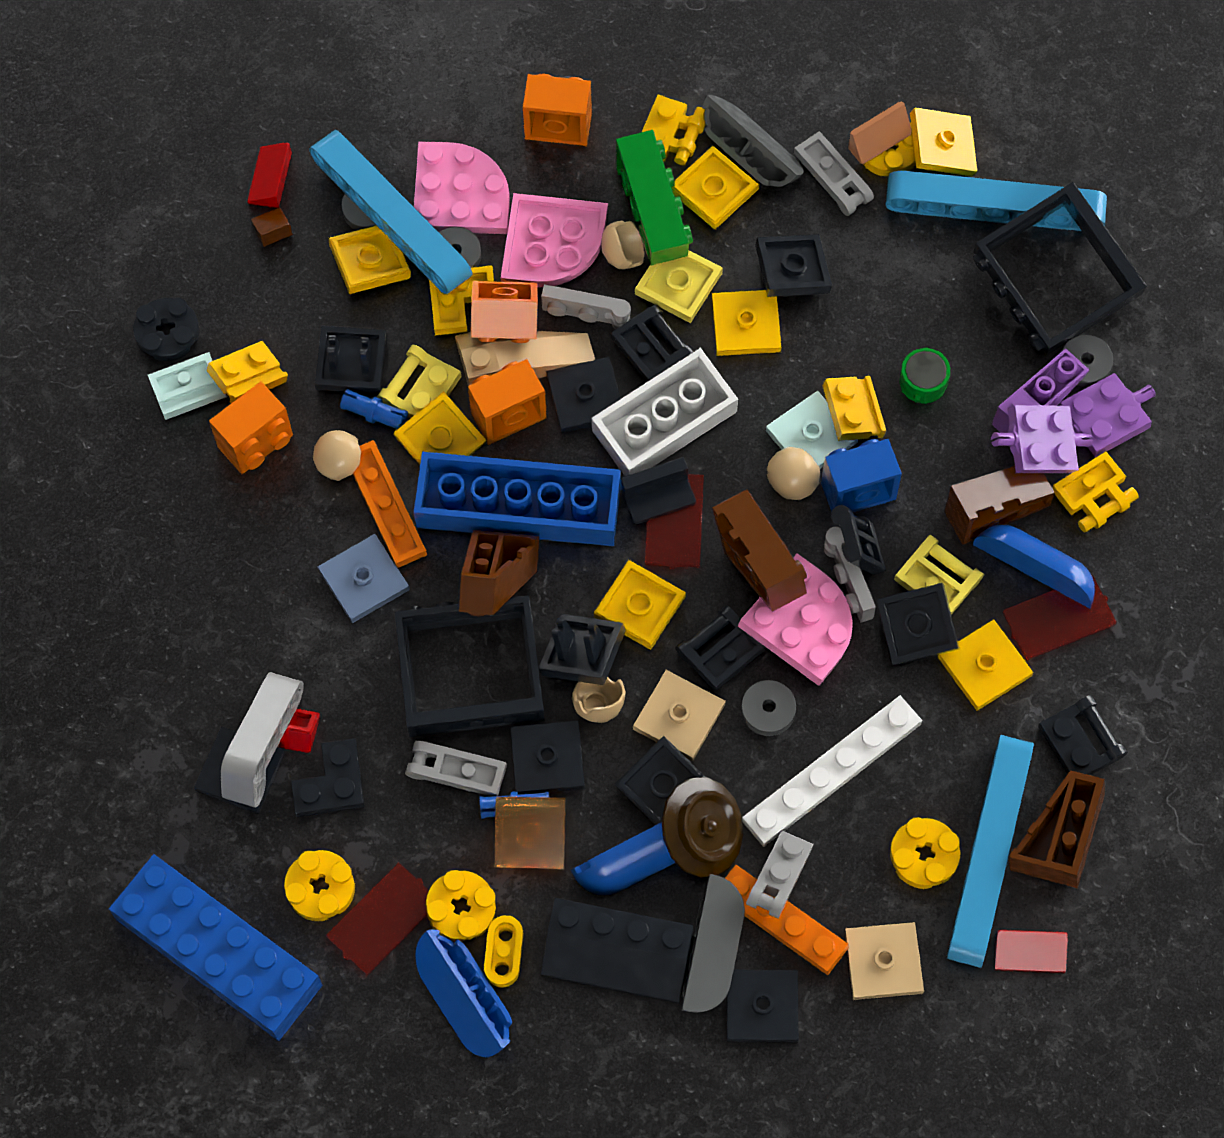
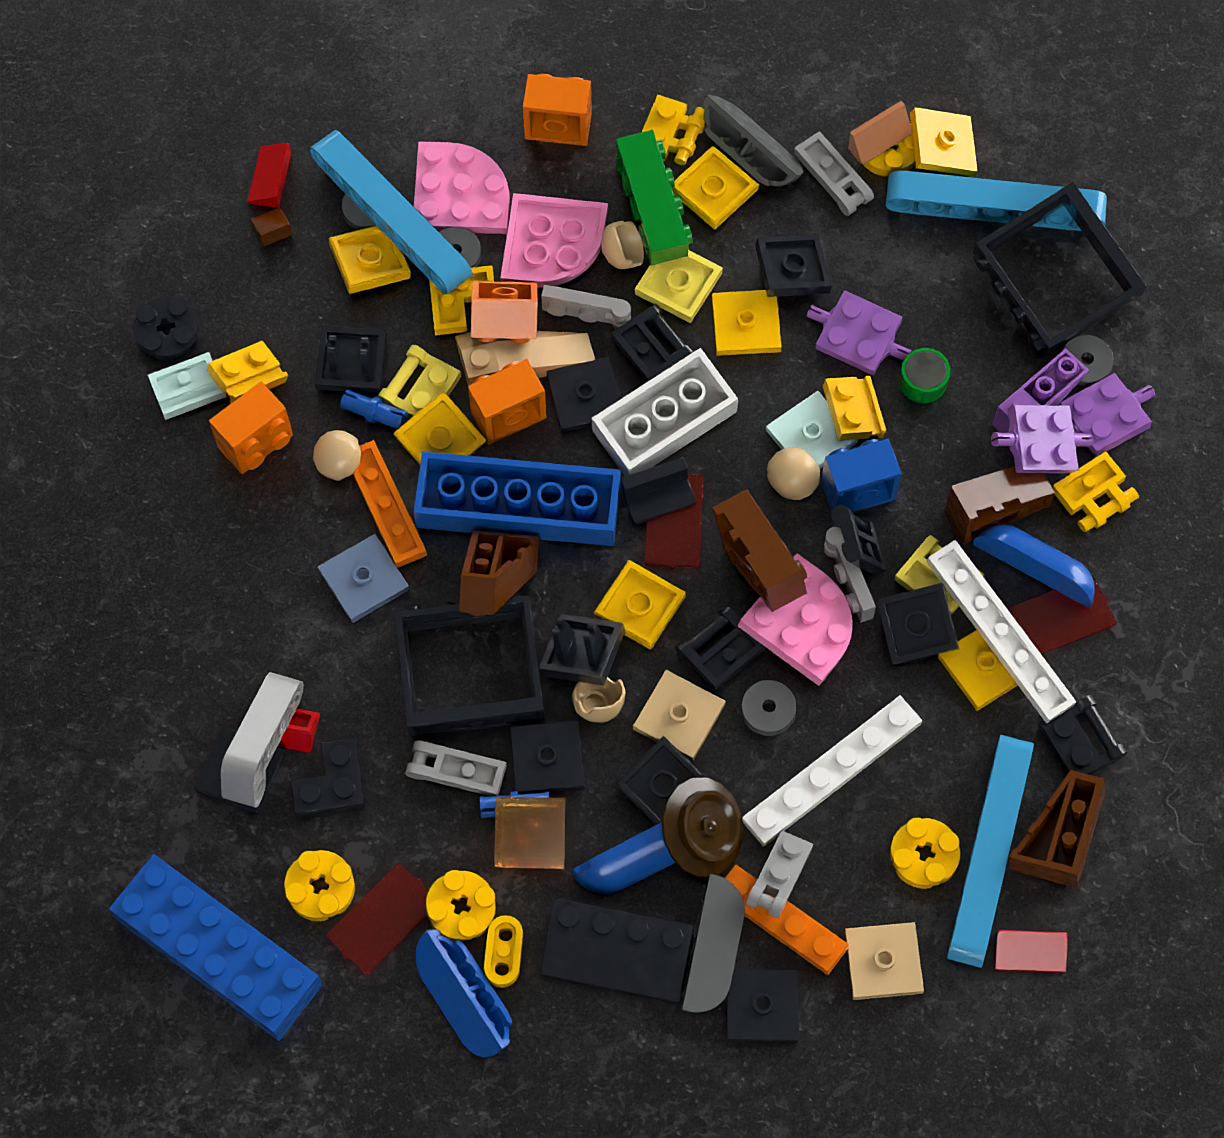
(858, 332): none -> medium lavender plate
(1001, 631): none -> white plate

